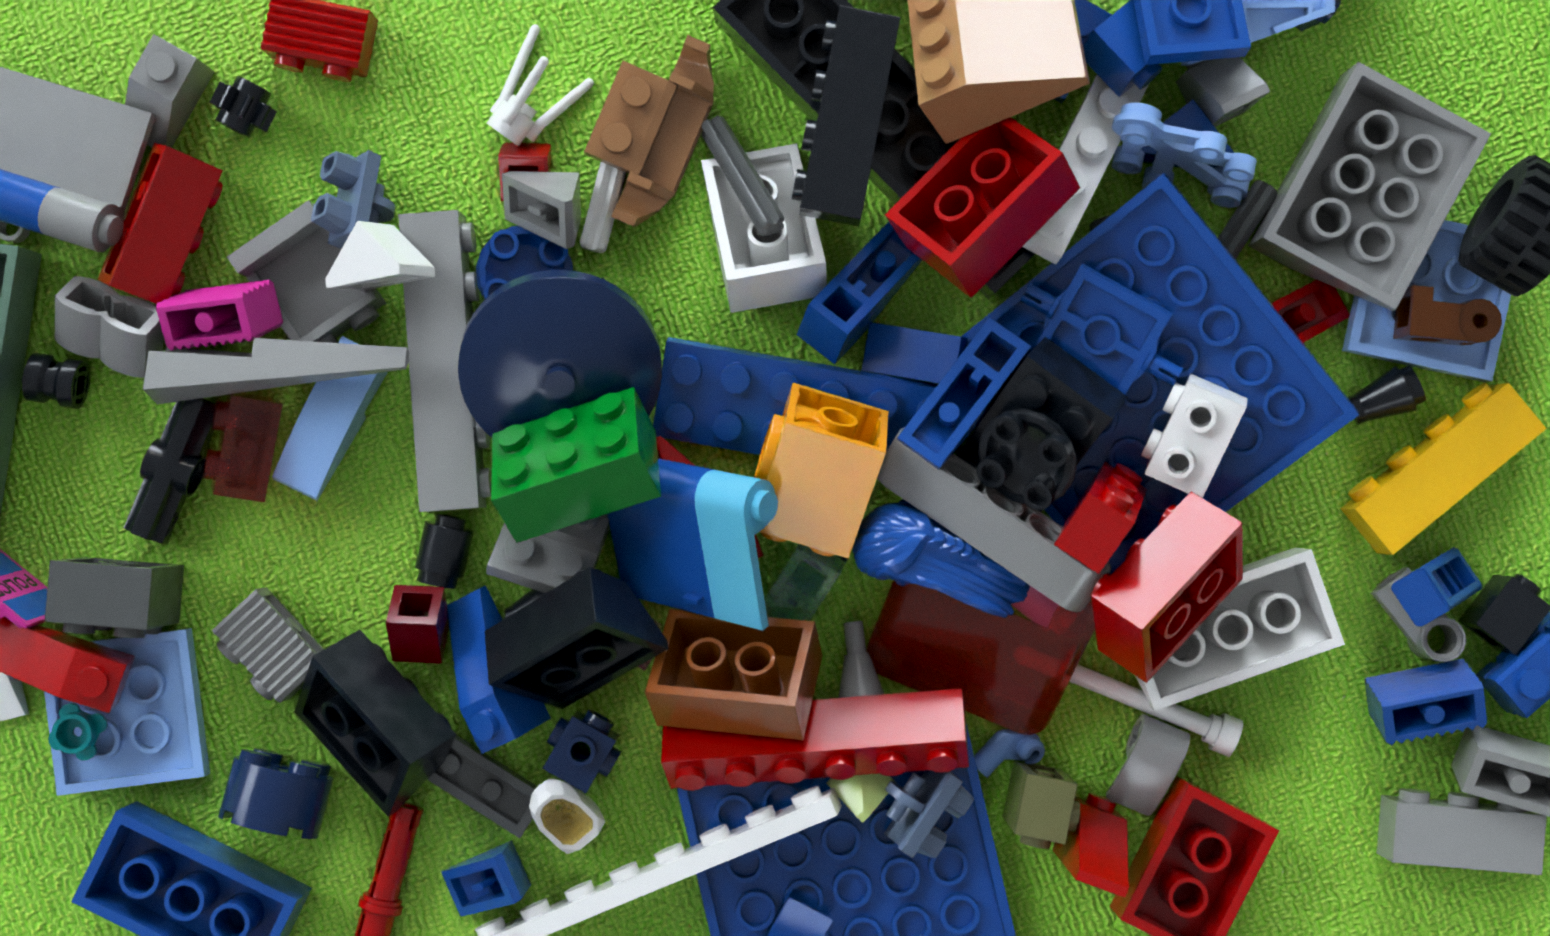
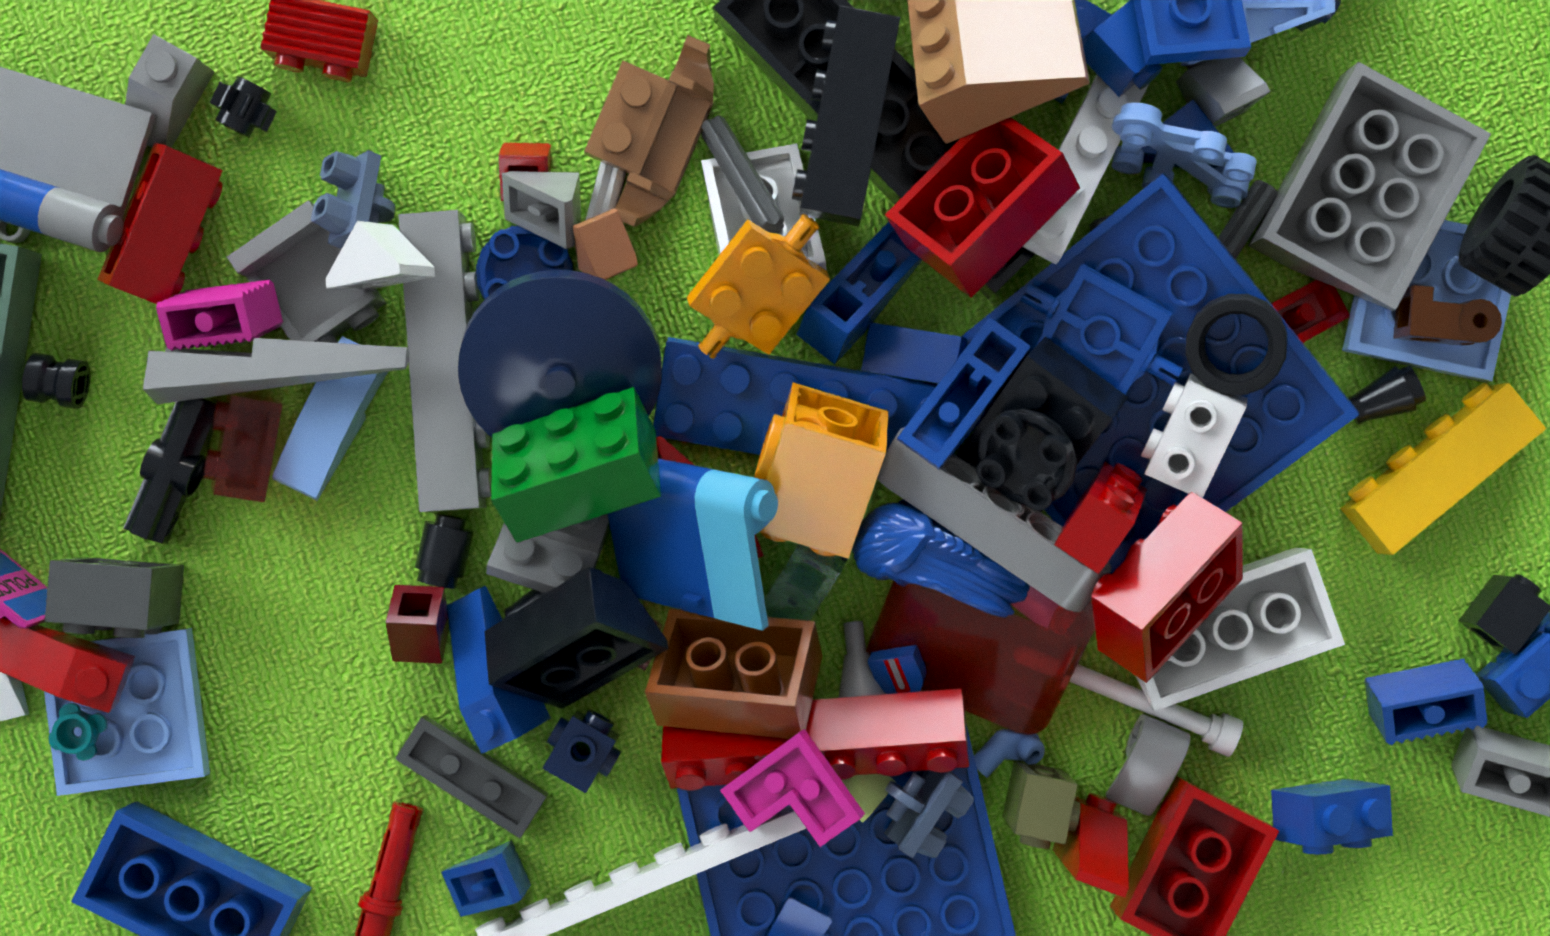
(106, 325): light grey brick -> none
(269, 644): light grey brick -> none
(275, 795): dark blue brick -> none
(373, 720): black slope -> none
(511, 113): white plant -> none
(565, 815): rock -> none
(603, 246): none -> nougat slope
(758, 287): none -> light orange plate
(798, 777): none -> dark pink plate
(898, 669): none -> blue tile
(1236, 383): none -> black tyre
(1332, 814): none -> blue brick
(1417, 636): light grey piece -> none
(1436, 587): blue slope -> none
(1460, 833): light grey brick -> none

